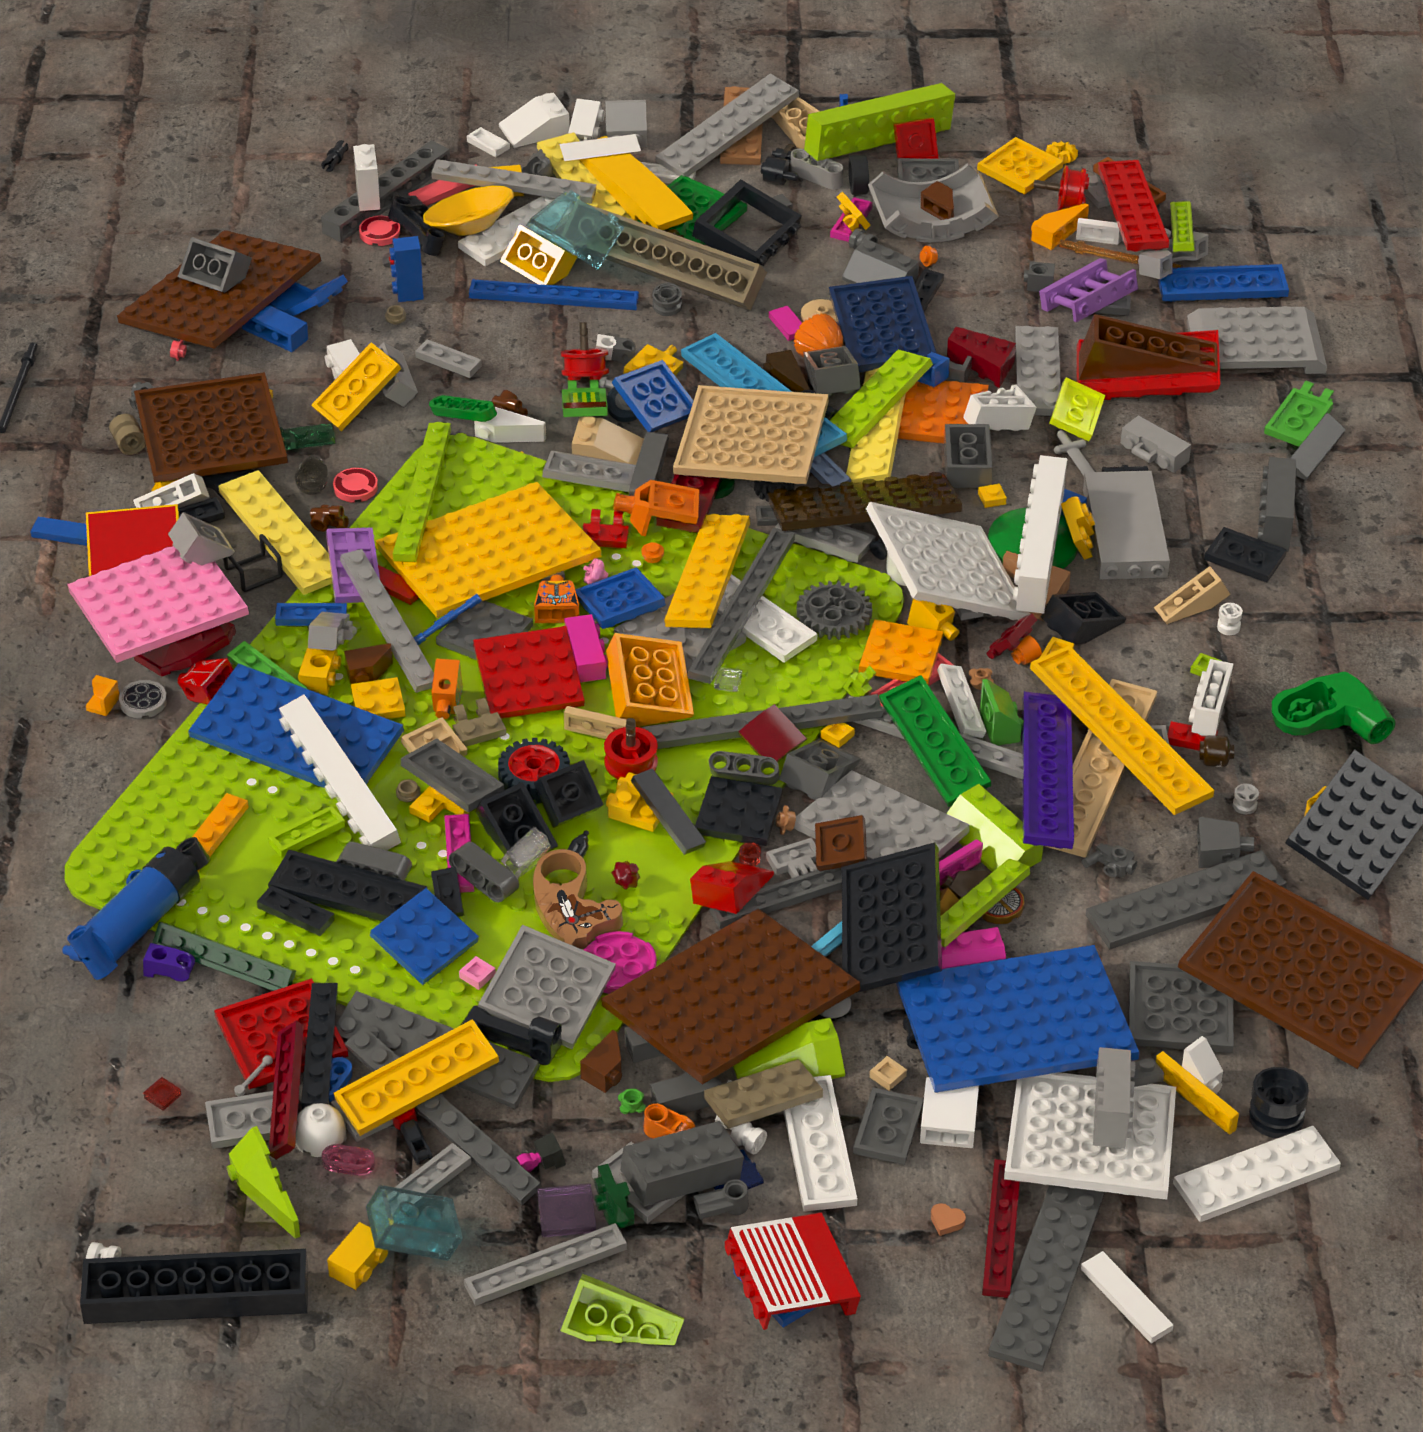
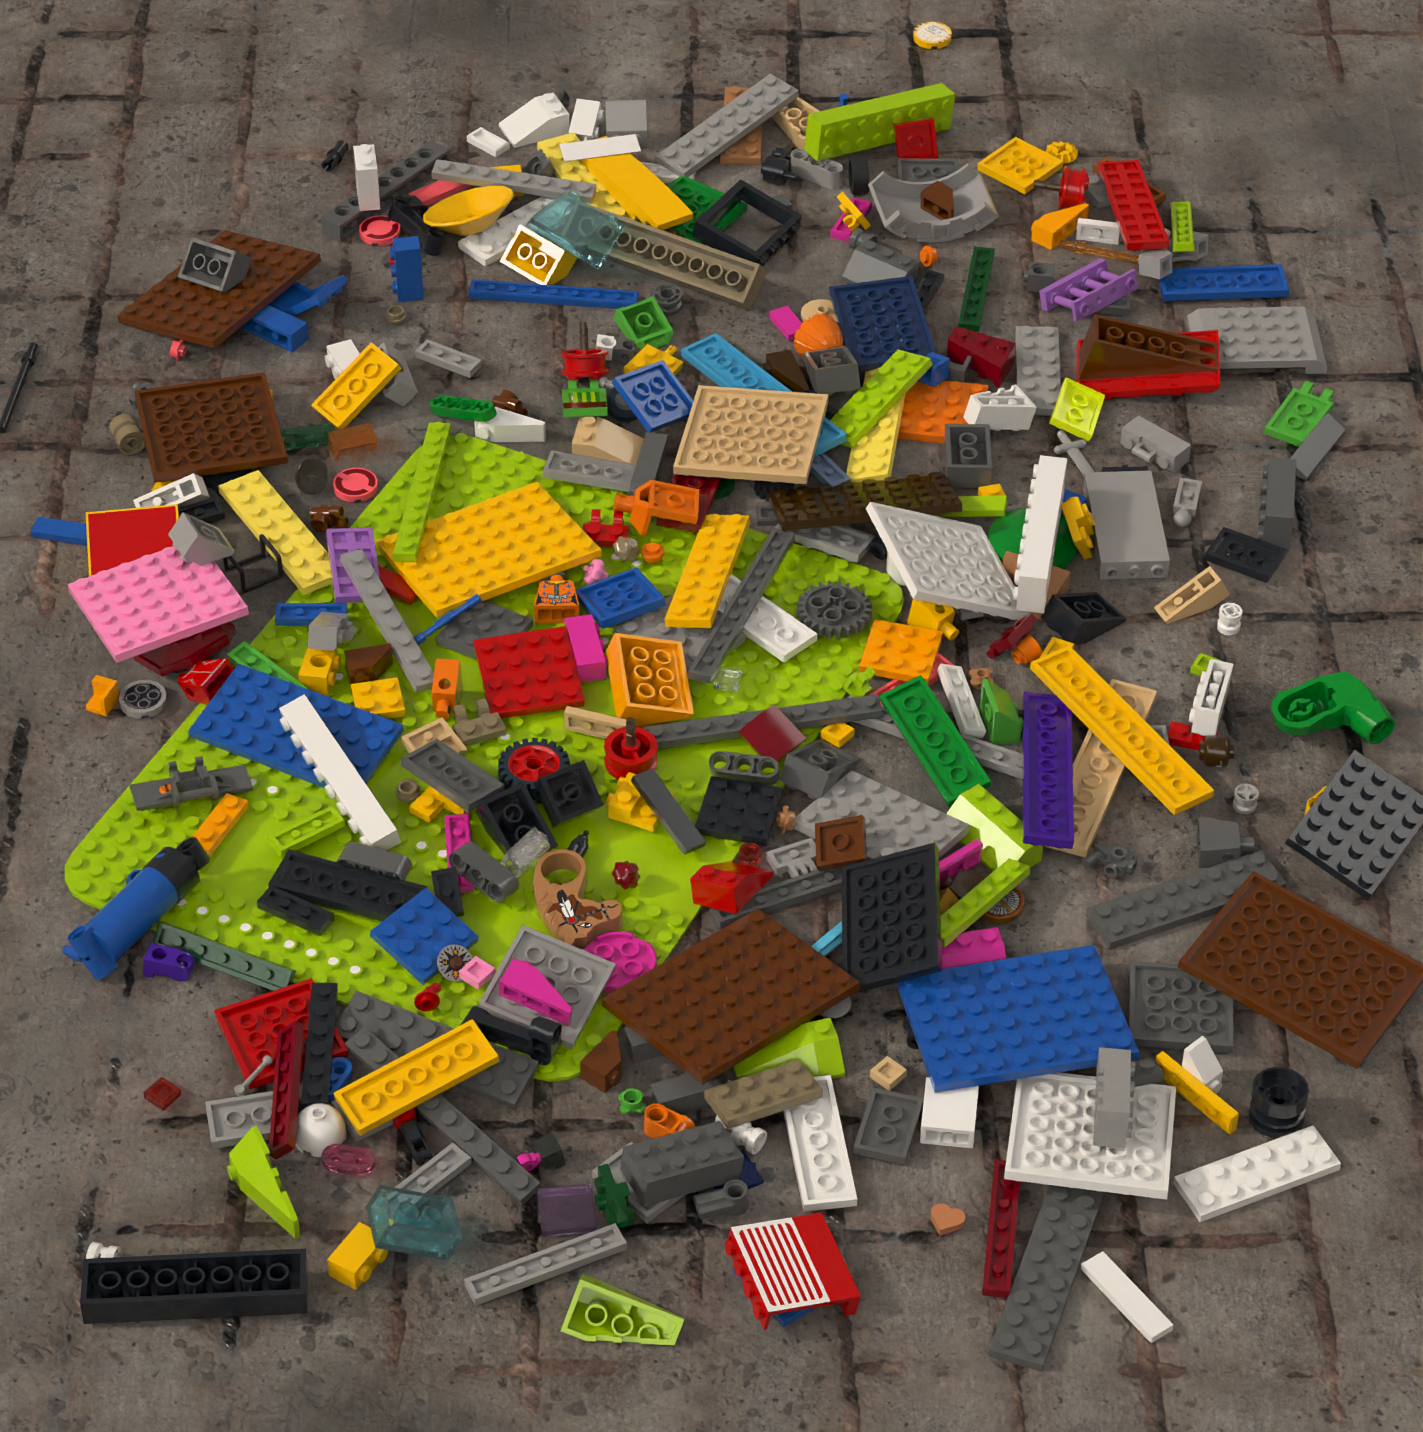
(190, 786): none -> dark grey piece
(351, 438): none -> clear orange hinge
(428, 998): none -> red plate
(452, 960): none -> piece
(532, 990): none -> dark pink slope
(626, 548): none -> dark tan piece
(644, 323): none -> bright green slope
(932, 35): none -> tile
(976, 288): none -> dark green plate
(980, 506): none -> lime tile
(1186, 501): none -> light grey plate

